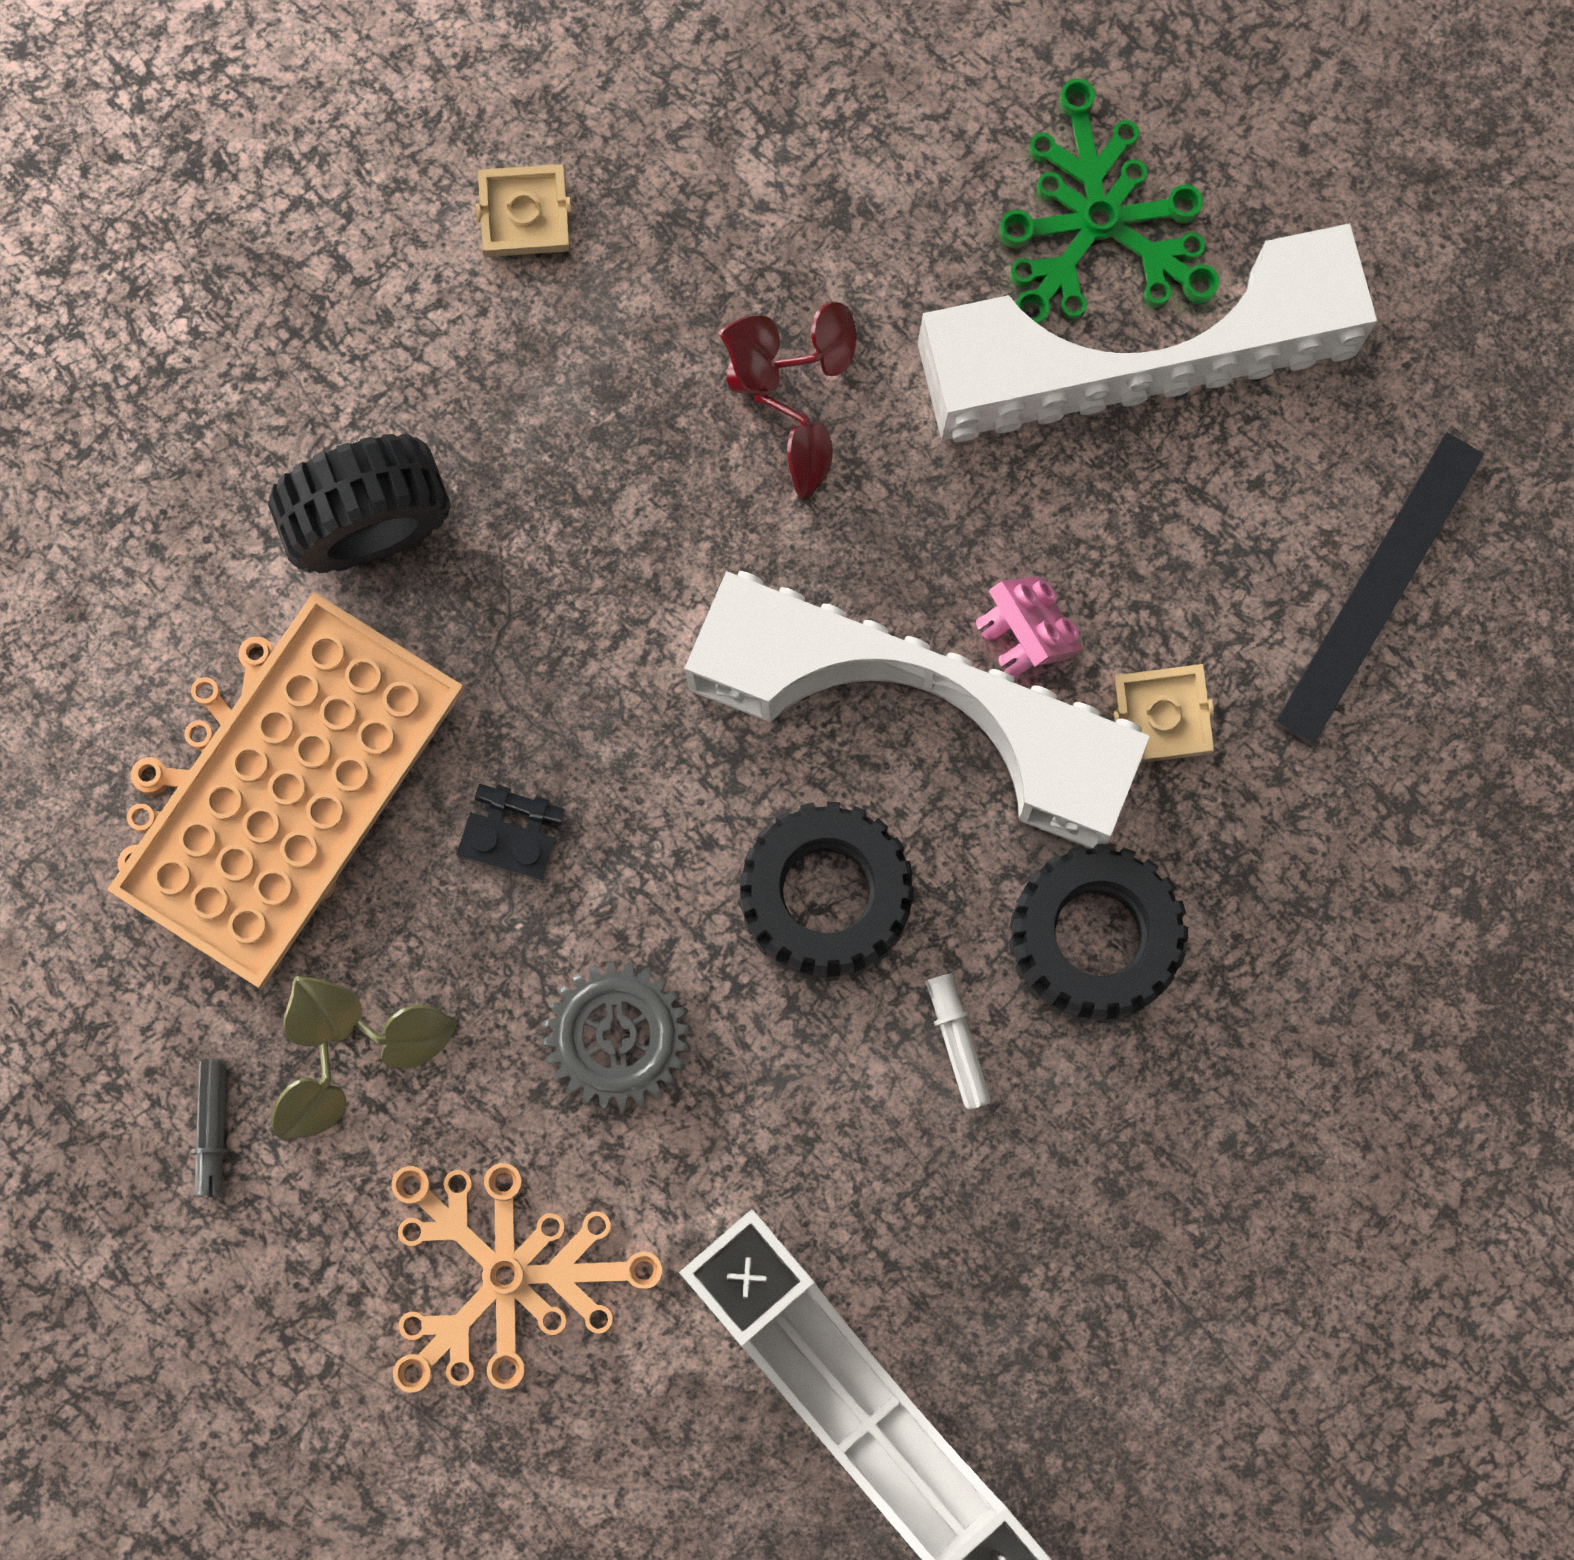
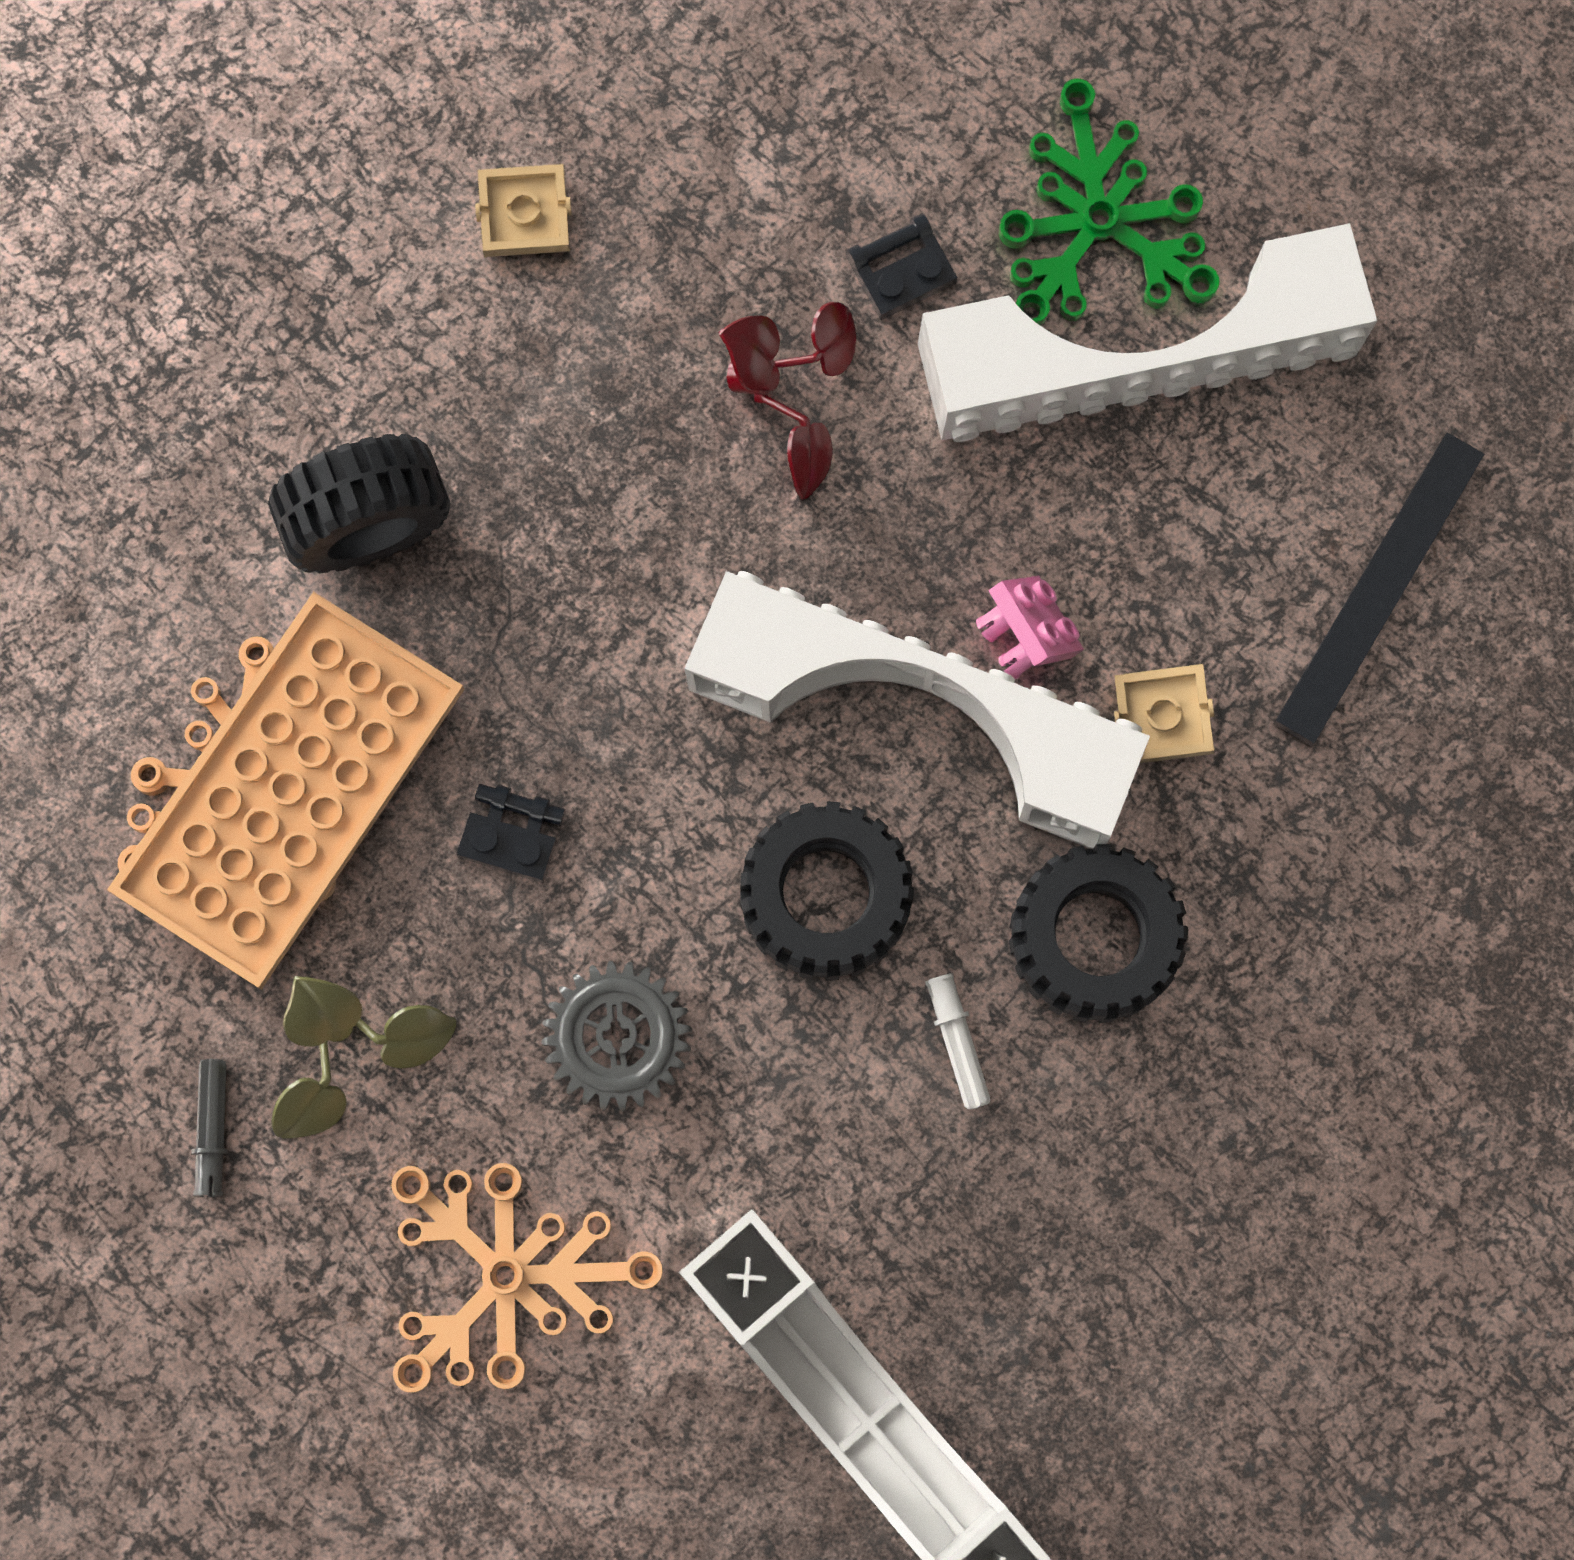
(907, 279): none -> black plate

